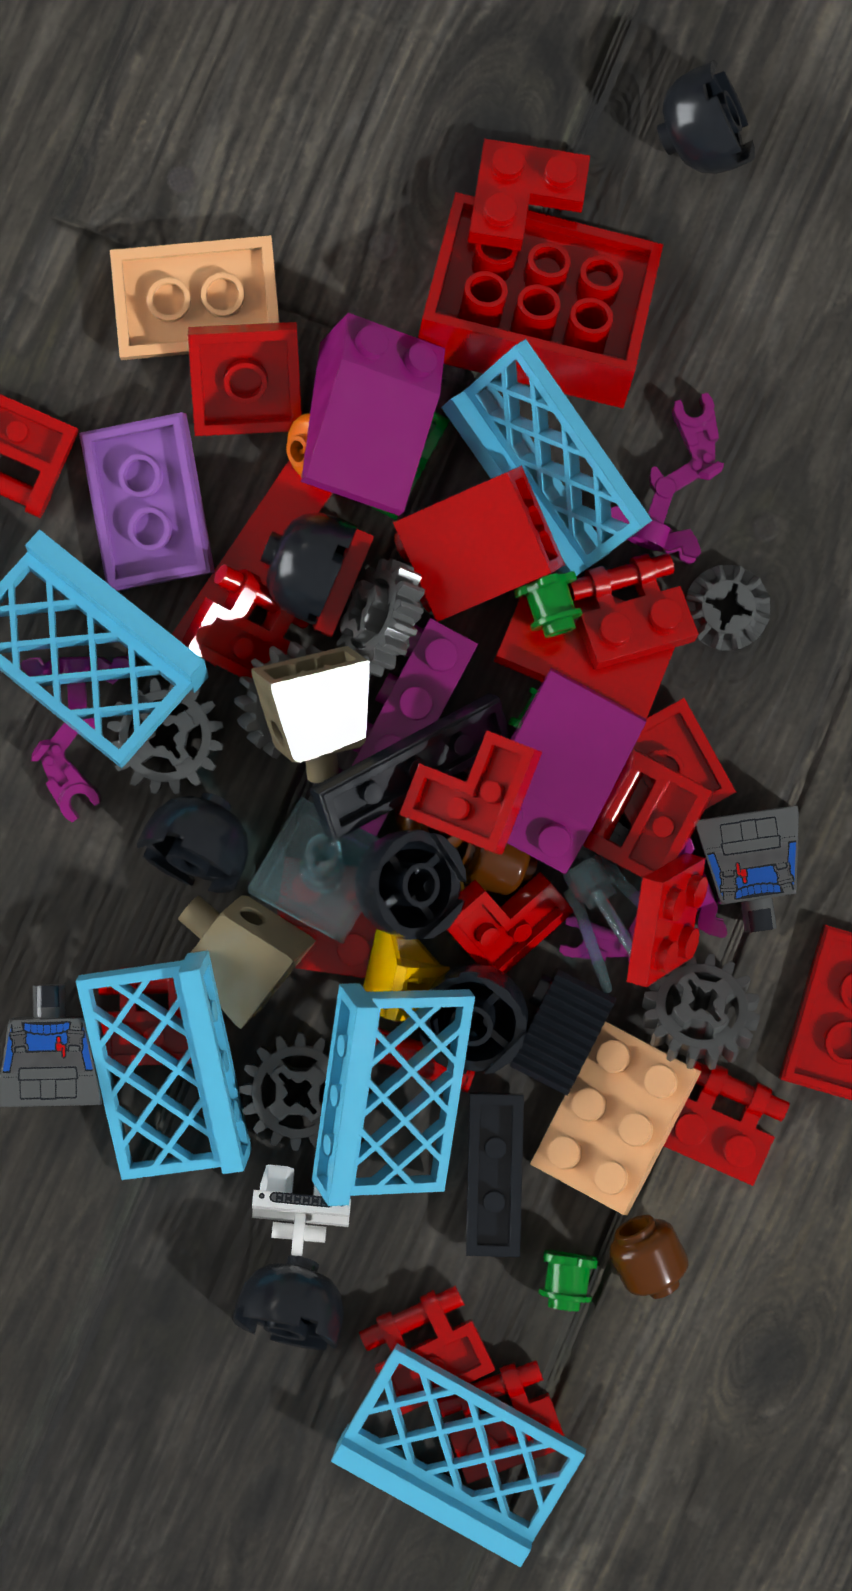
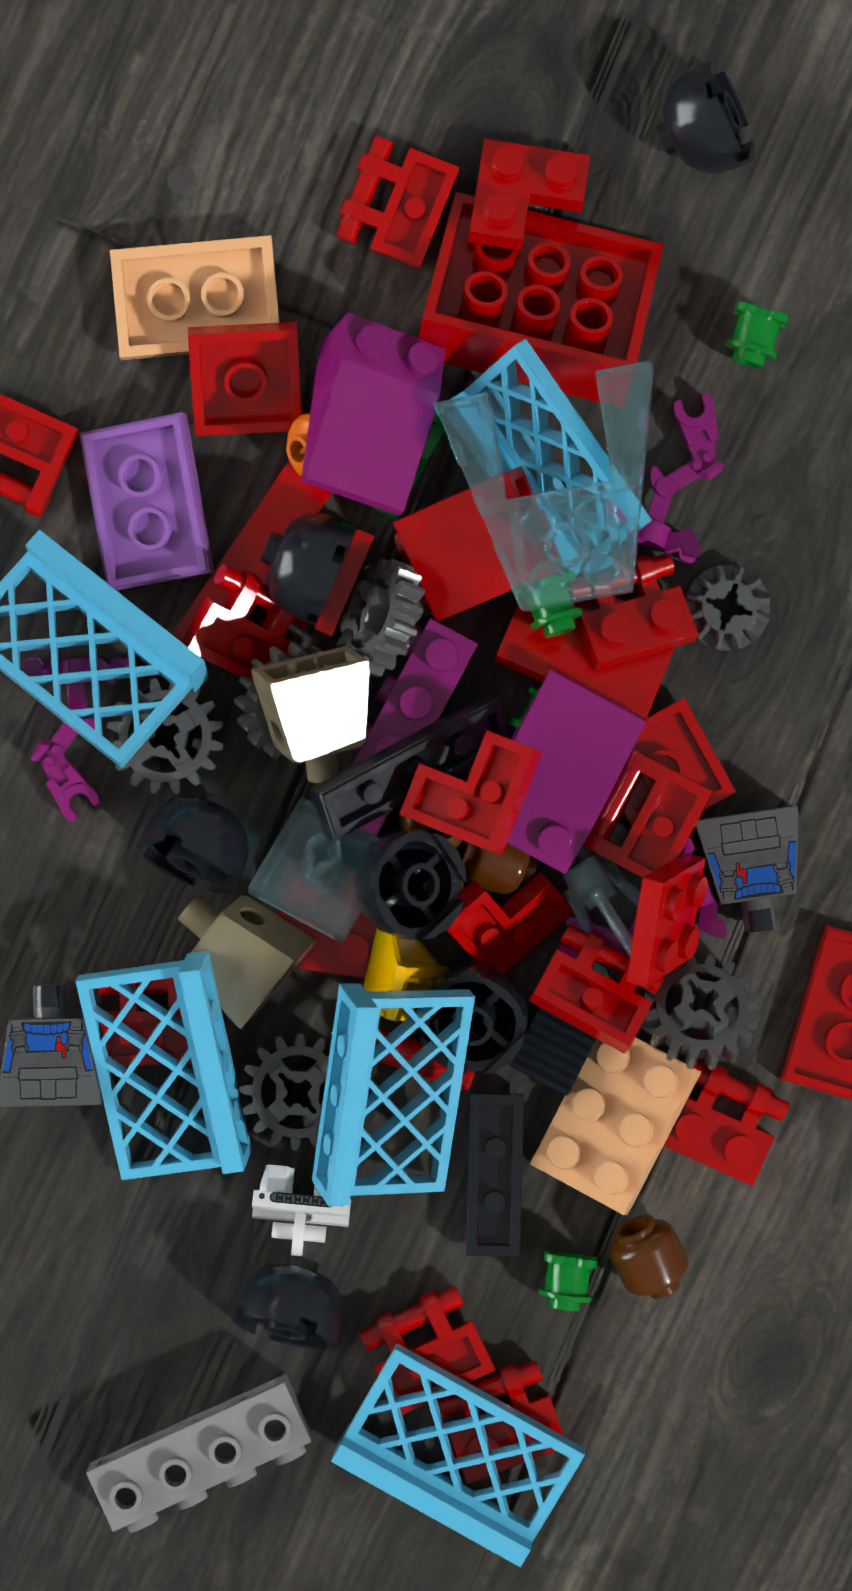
(199, 1454): none -> light grey brick
(412, 210): none -> red plate
(571, 539): none -> clear light blue wing
(589, 998): none -> red plate
(755, 334): none -> green brick

